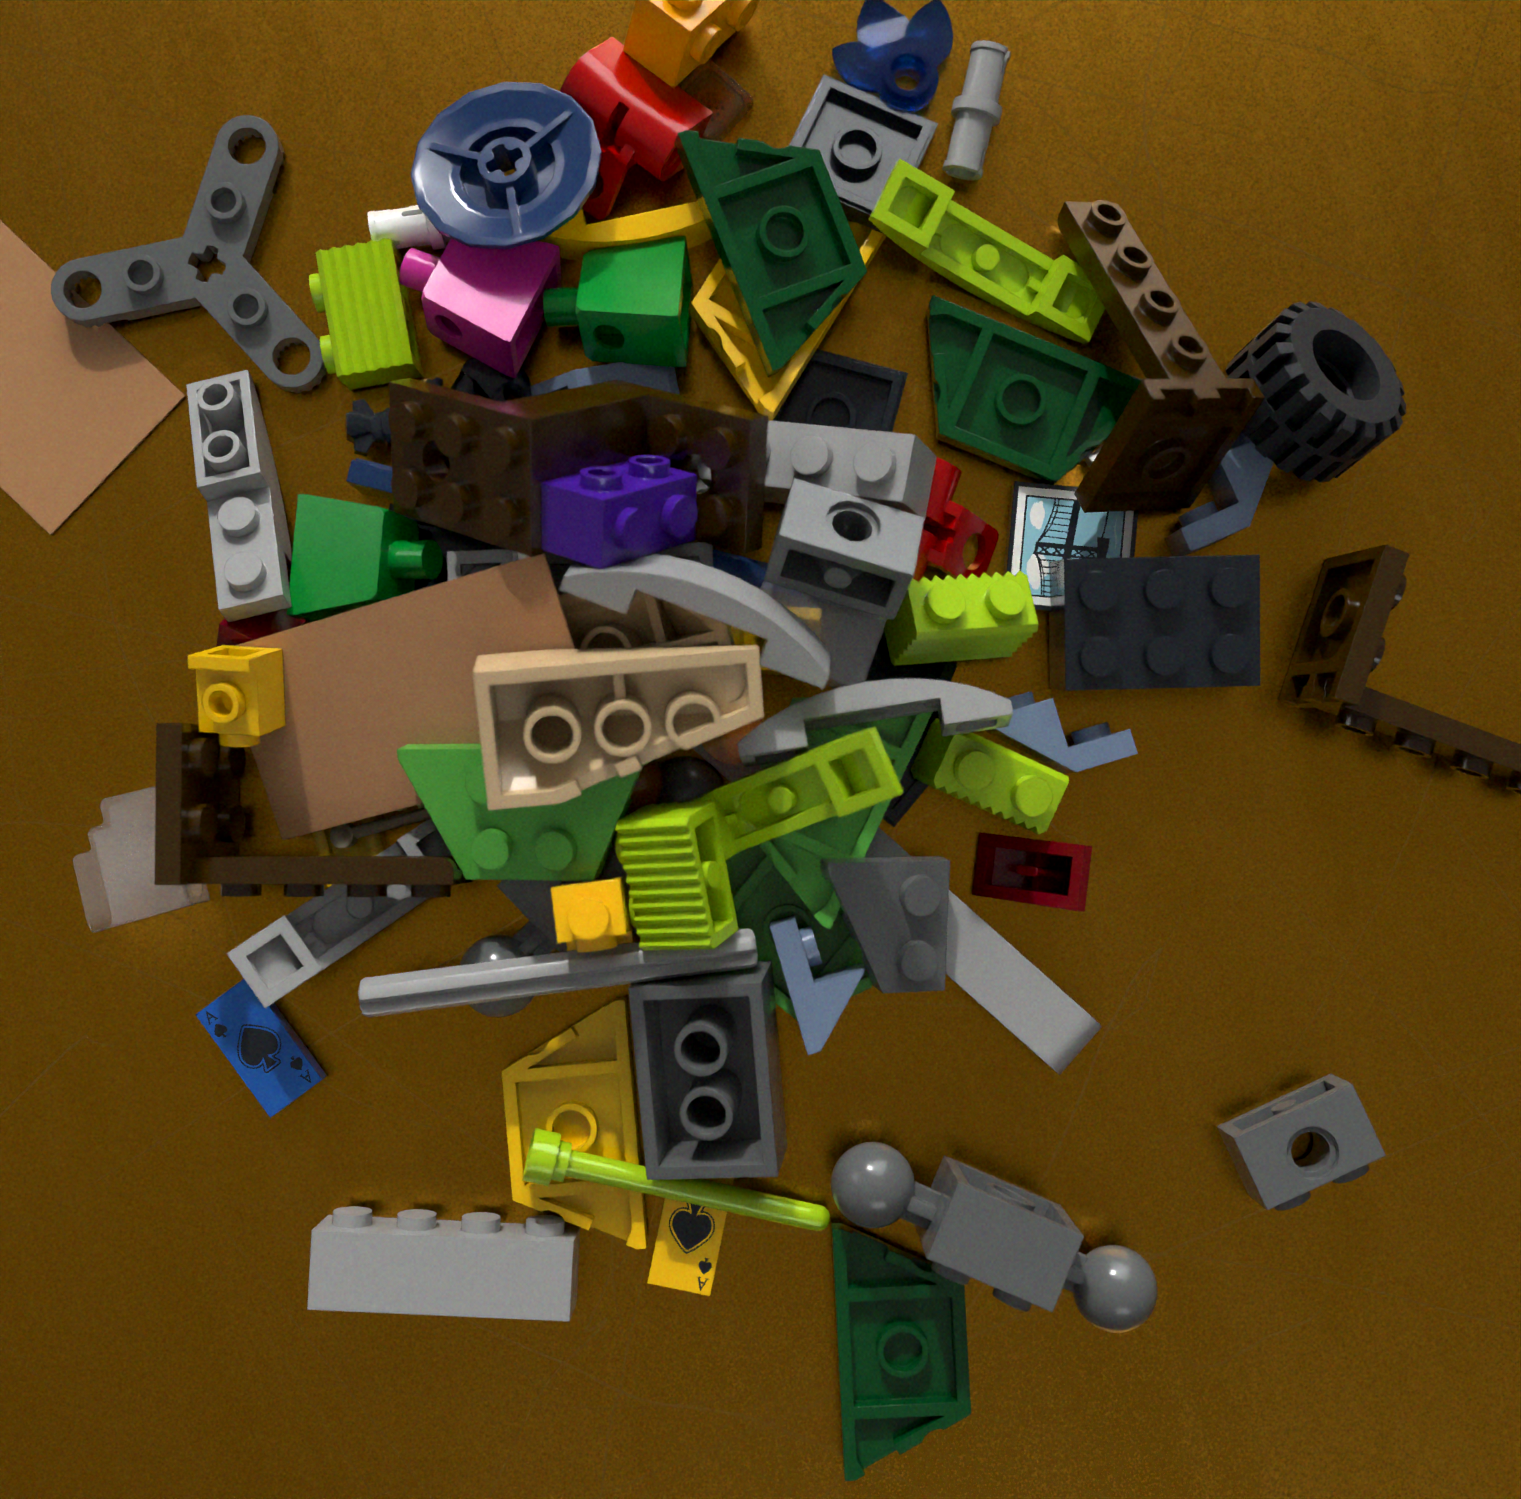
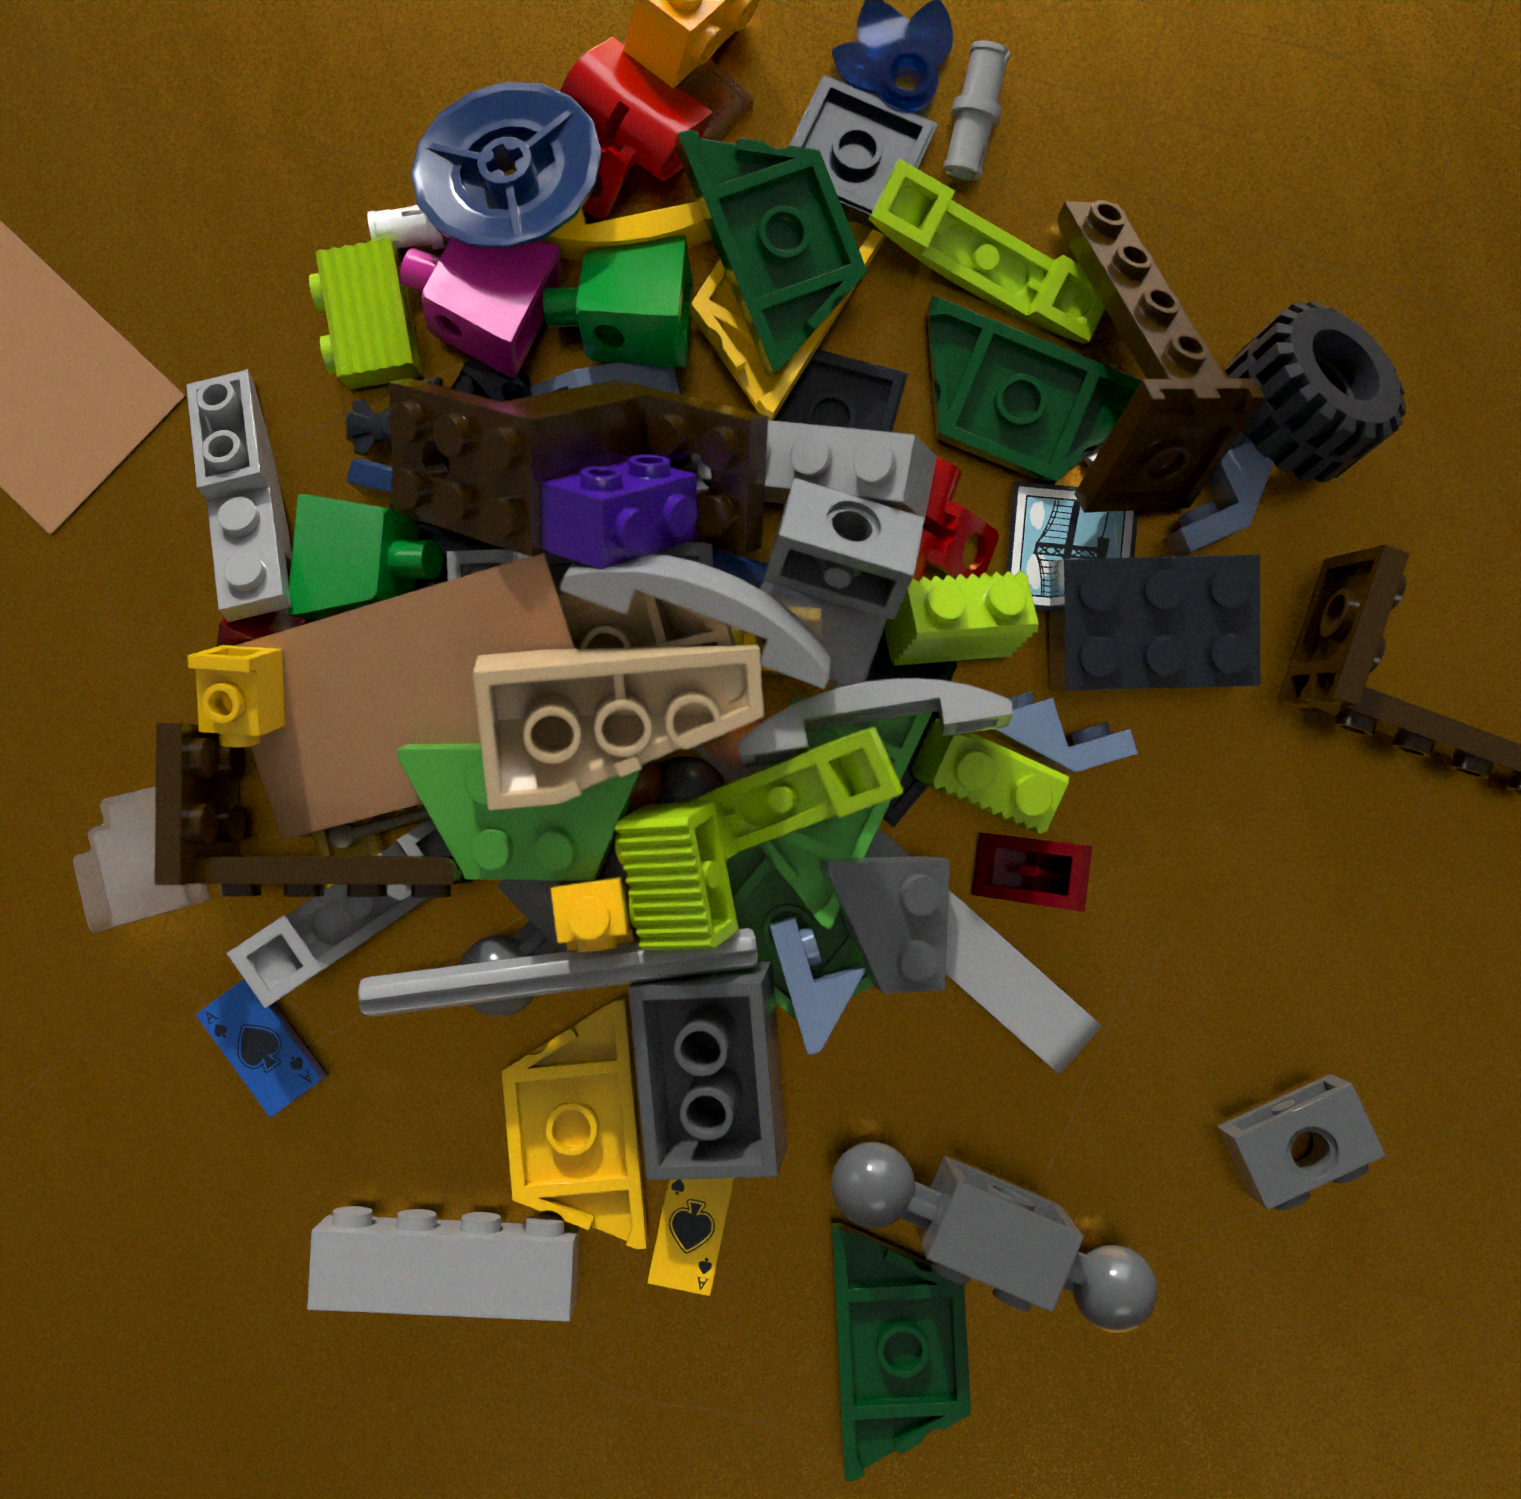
(165, 275): dark grey piece -> none
(553, 1160): lime piece -> none

